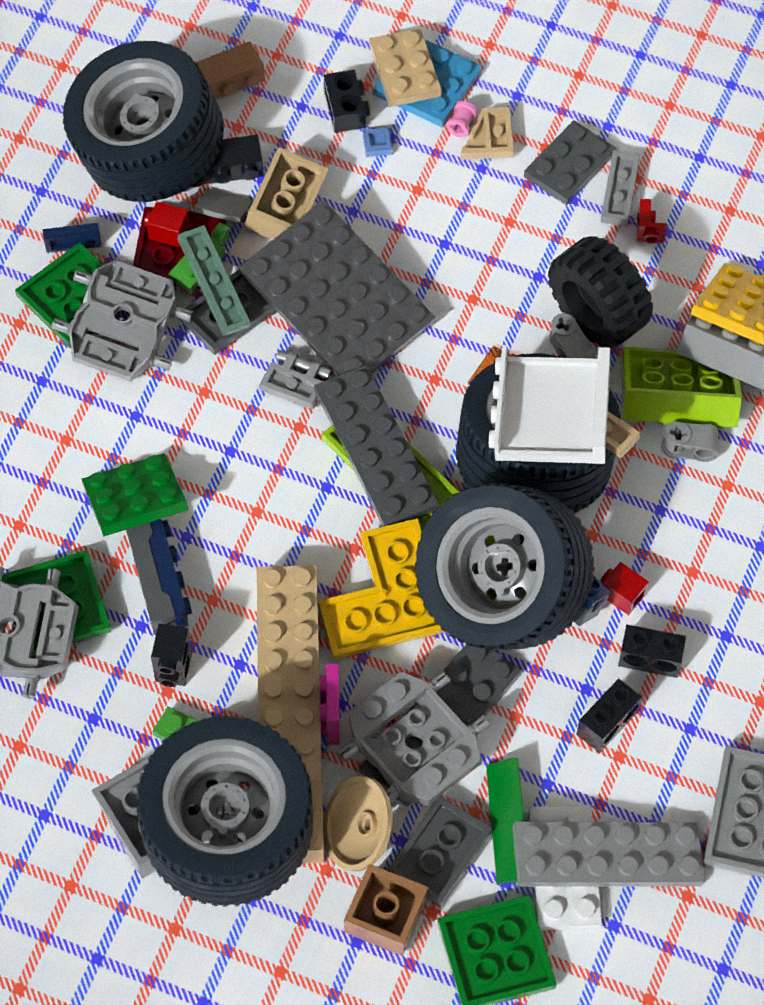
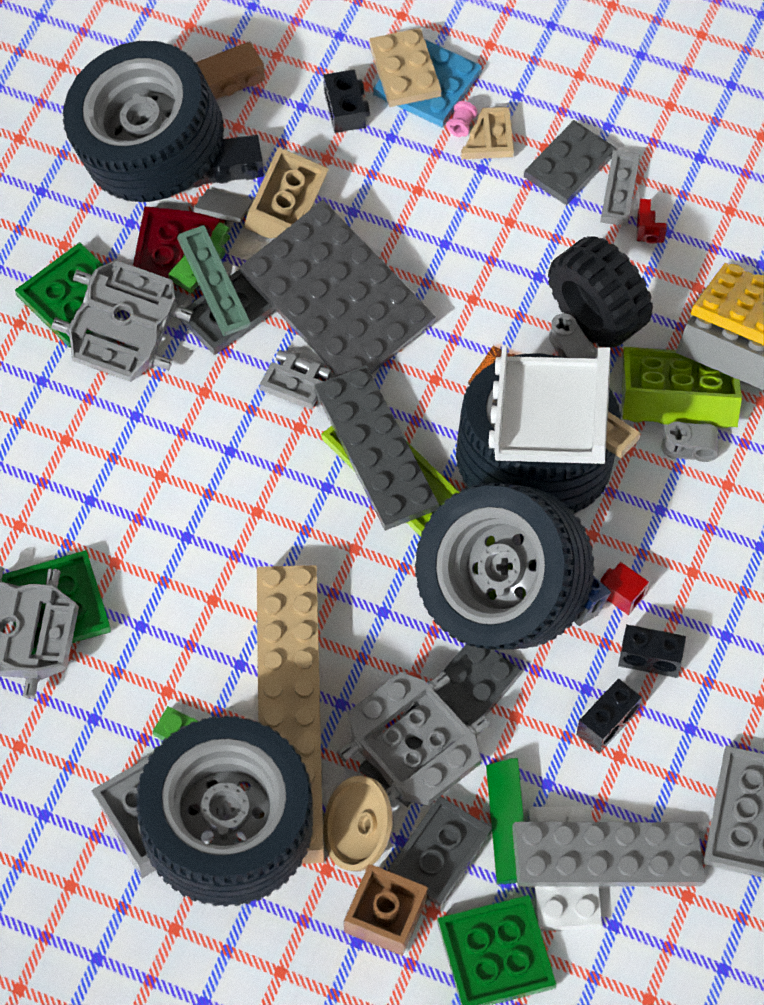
(66, 237): dark blue tile -> none
(134, 494): green plate -> none
(157, 574): piece -> none
(166, 223): red brick -> none
(171, 655): black brick -> none
(330, 704): dark pink plate -> none
(377, 142): medium blue tile -> none
(390, 609): yellow plate -> none

